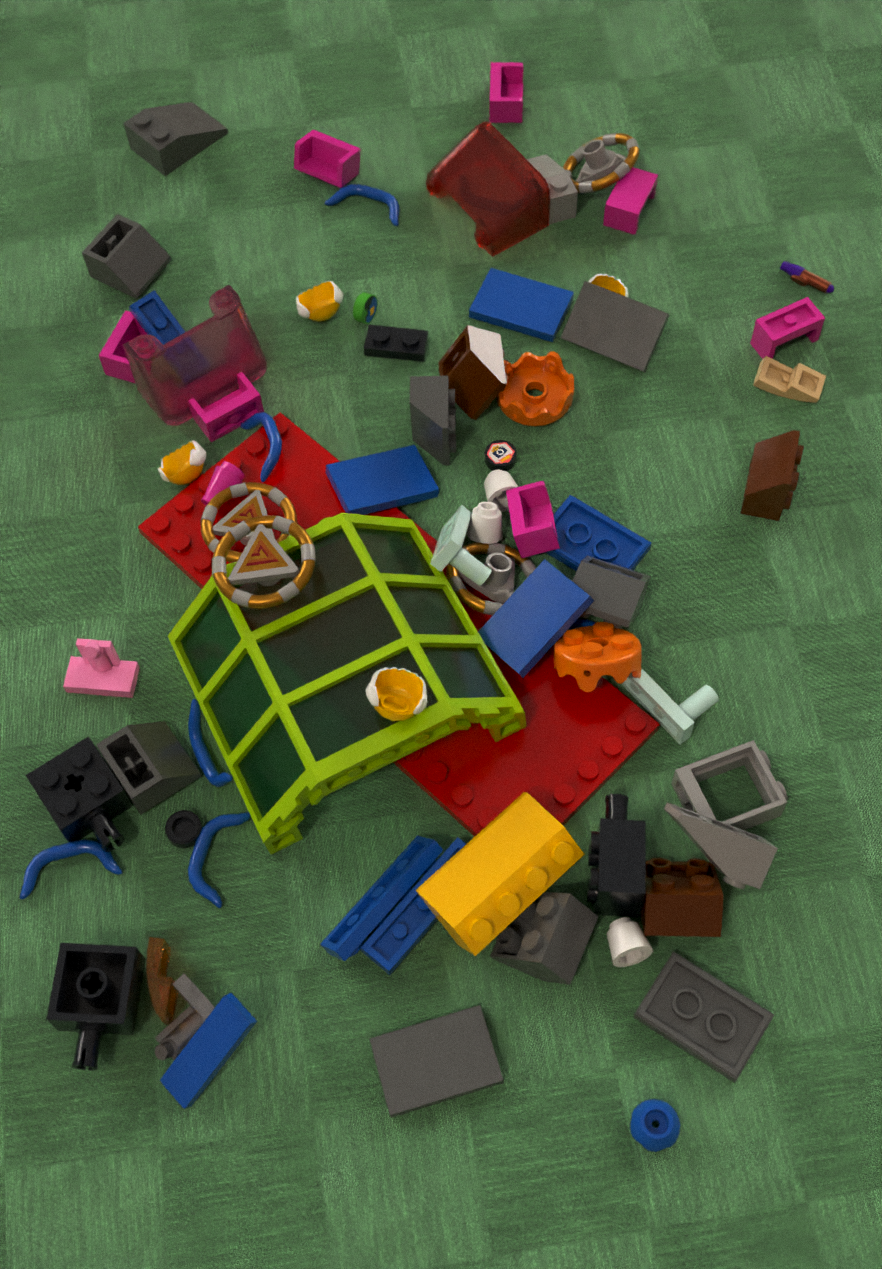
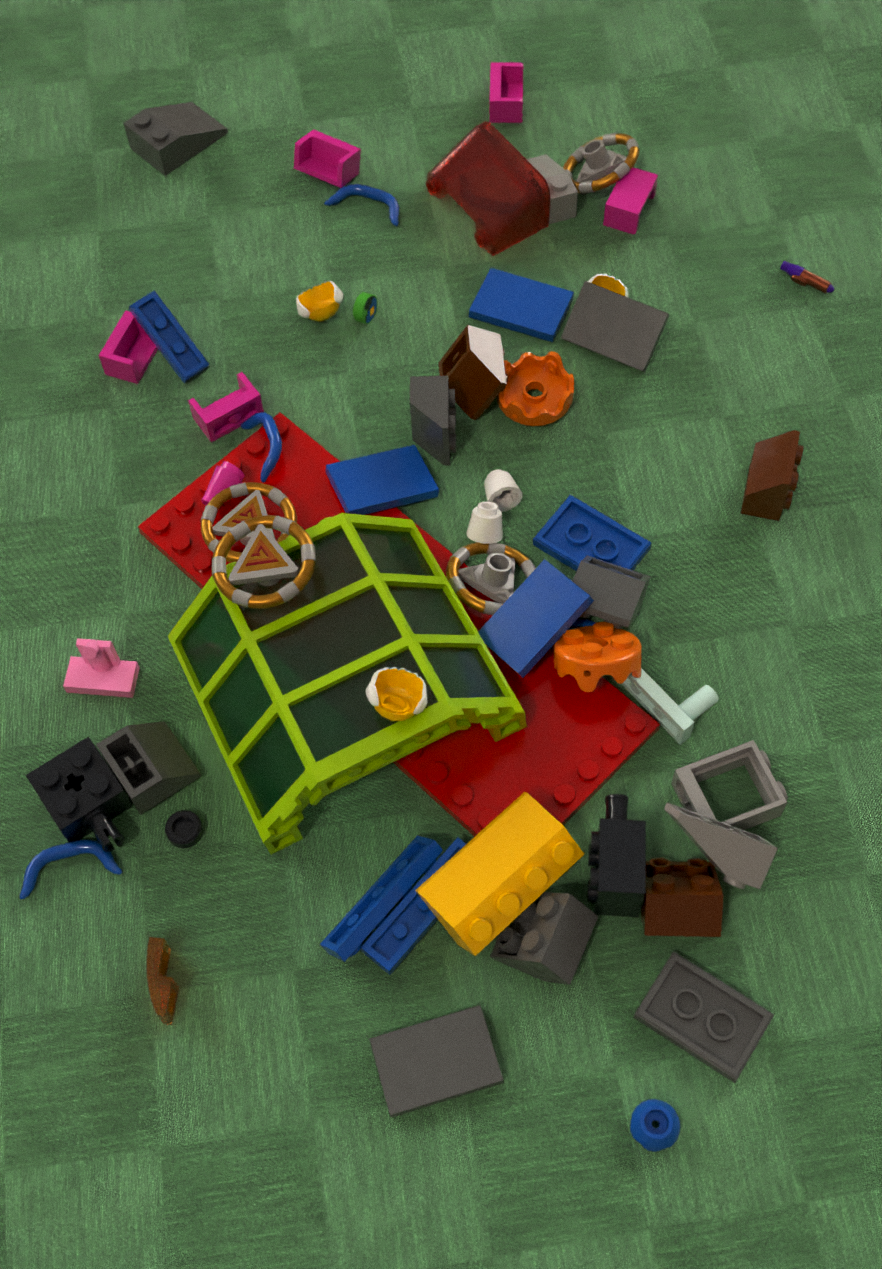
(109, 1010): black brick -> none
(125, 256): dark grey slope -> none
(182, 1029): flat silver piece -> none
(183, 464): yellow hair -> none
(198, 361): clear pink windscreen -> none
(200, 851): blue animal -> none
(201, 750): blue animal -> none
(208, 1050): blue tile -> none
(396, 343): black plate -> none
(450, 549): light aqua piece -> none
(500, 455): tile -> none
(532, 519): dark pink panel -> none
(627, 943): white hat -> none
(786, 325): dark pink panel -> none
(796, 384): tan slope -> none

